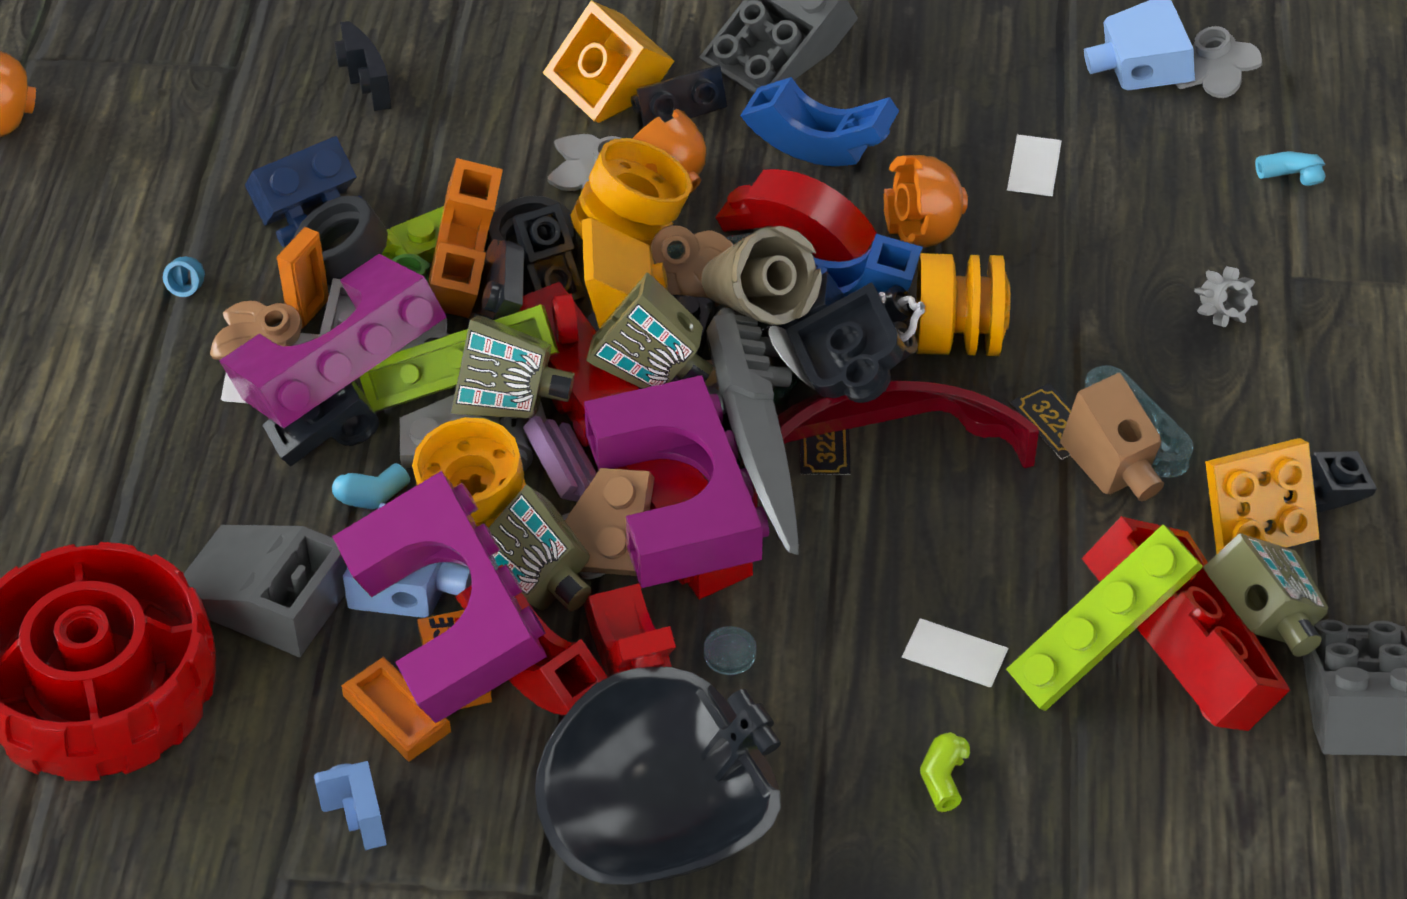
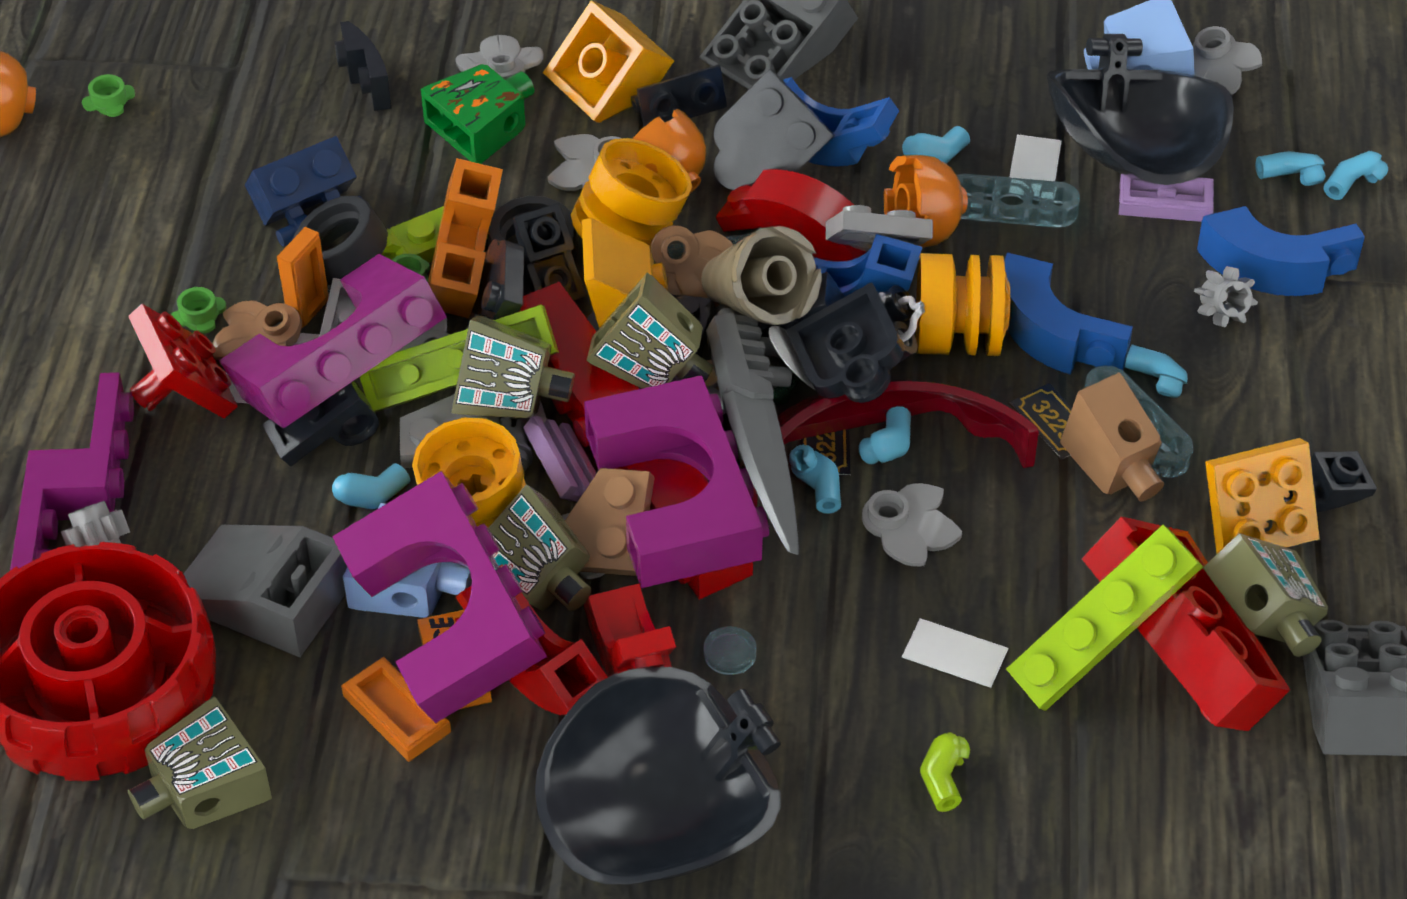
(74, 478): none -> magenta bracket
(95, 525): none -> light grey gear
(108, 95): none -> bright green plate
(176, 276): dark azure hinge -> none
(179, 363): none -> red plate
(199, 309): none -> bright green plate
(201, 770): none -> olive torso
(353, 789): medium blue bracket -> none
(477, 110): none -> green torso
(502, 55): none -> light grey plate
(565, 319): red tile -> none
(765, 132): none -> plate
(818, 473): none -> medium azure arm
(858, 227): none -> light grey wing
(888, 442): none -> medium azure arm
(913, 522): none -> light grey plate
(942, 148): none -> medium azure arm
(1026, 189): none -> clear light blue beam
(1054, 331): none -> blue arch
(1142, 121): none -> black piece
(1160, 365): none -> medium azure arm
(1177, 201): none -> lavender tile
(1277, 260): none -> blue arch
(1349, 170): none -> medium azure arm

